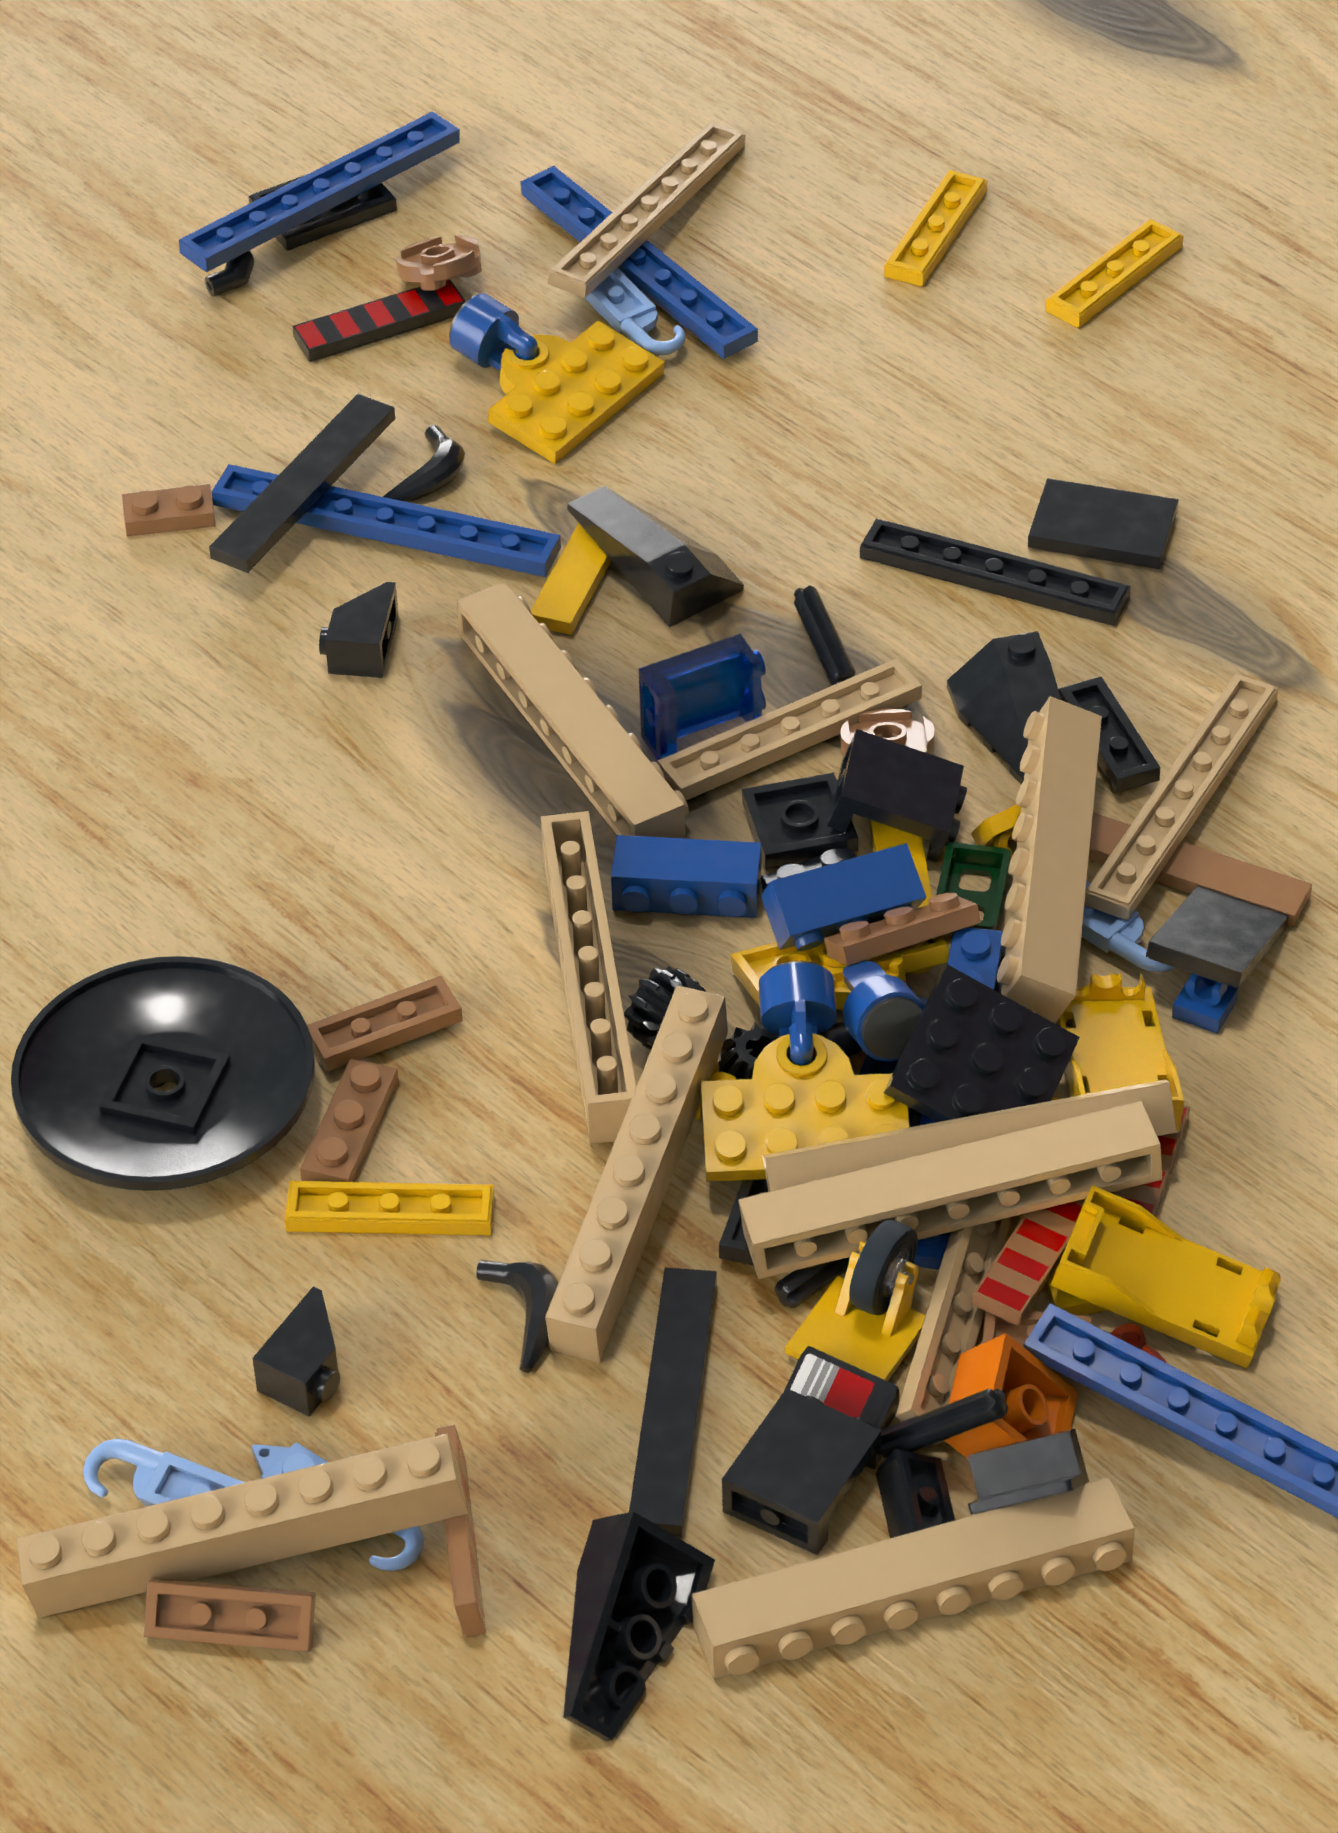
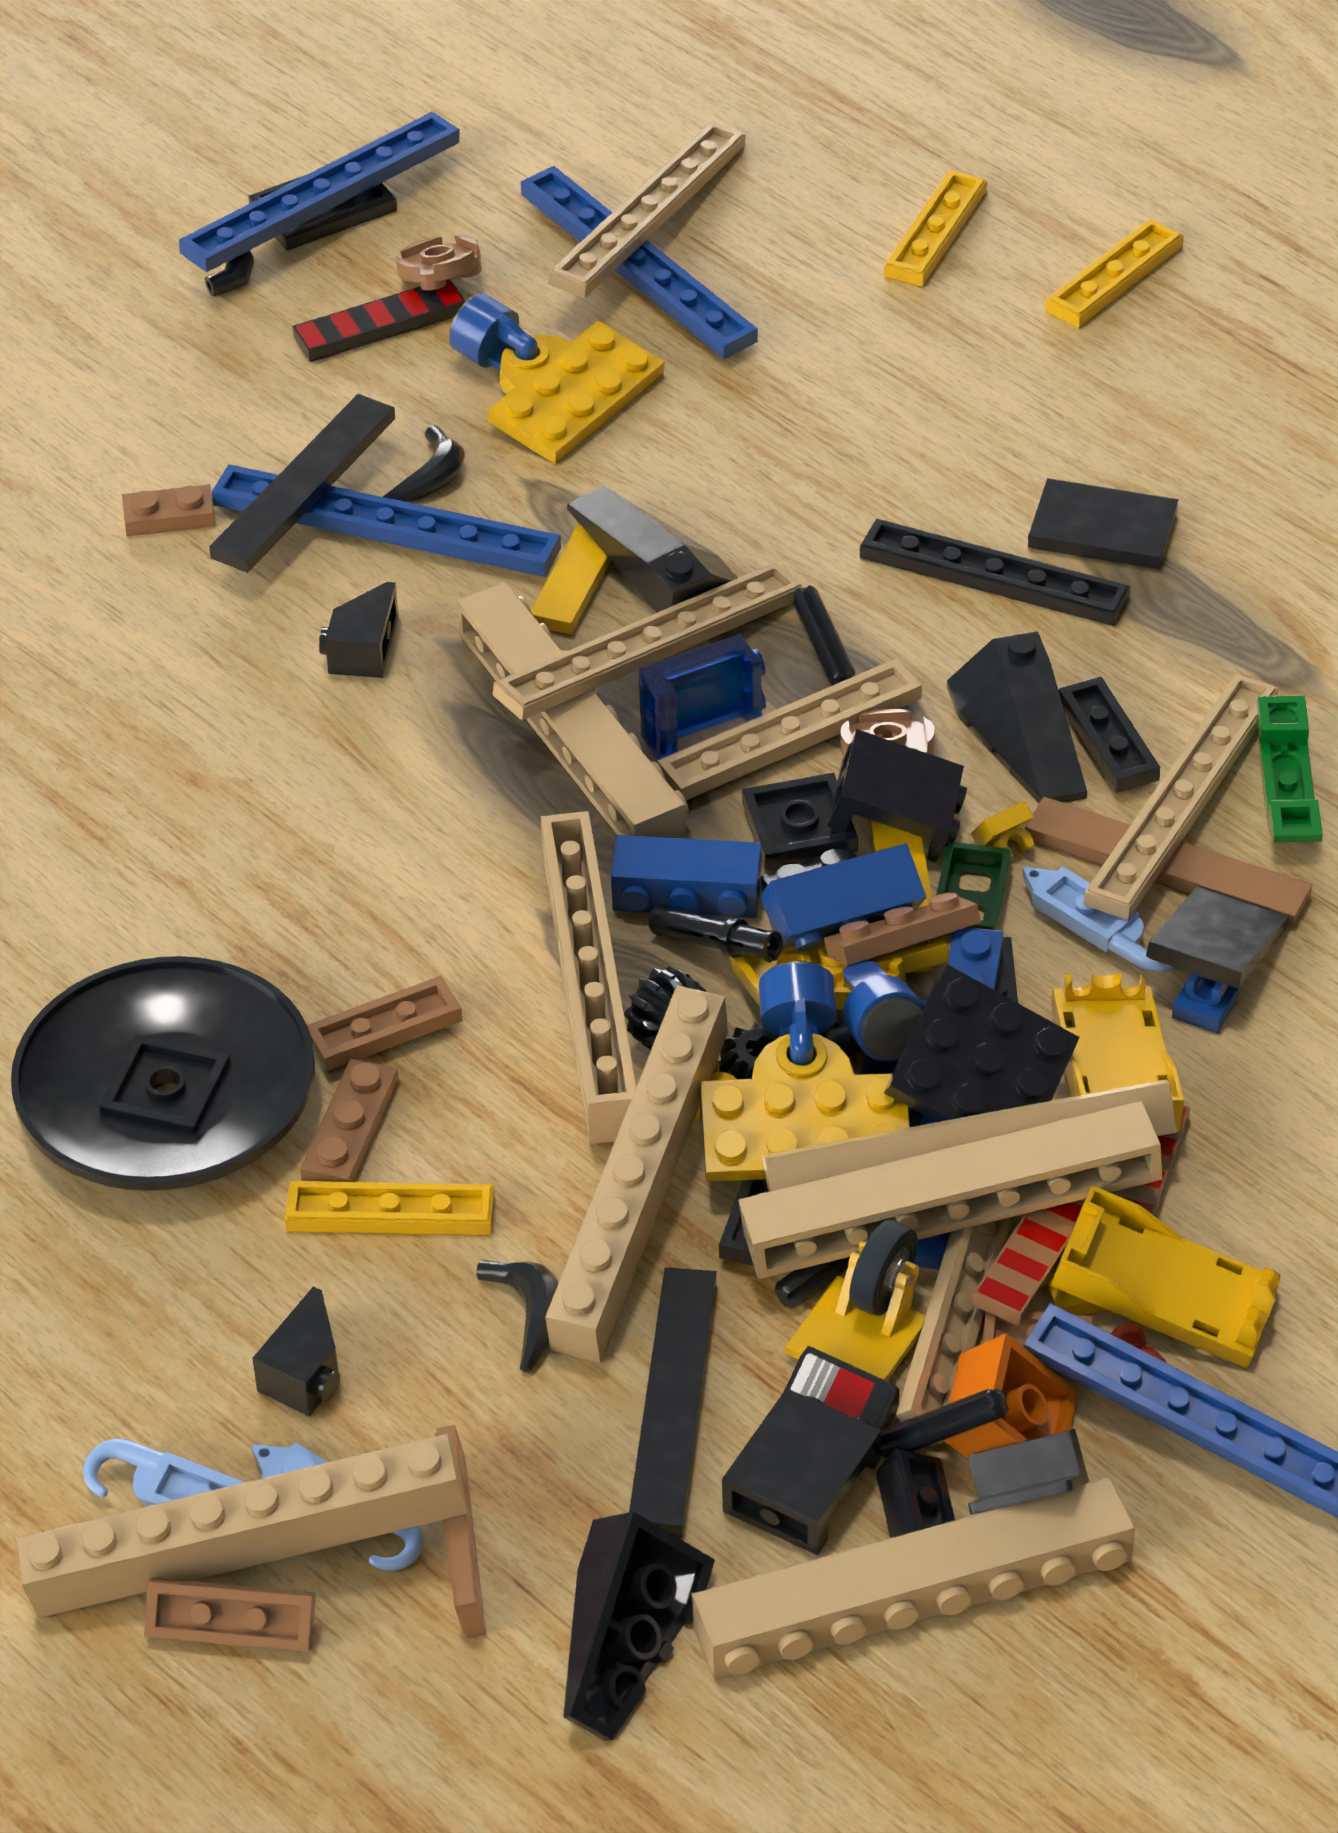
(631, 313): light blue plate -> none
(646, 641): none -> tan tile
(730, 936): none -> black pin
(1050, 858): tan brick -> none
(1286, 769): none -> green slope

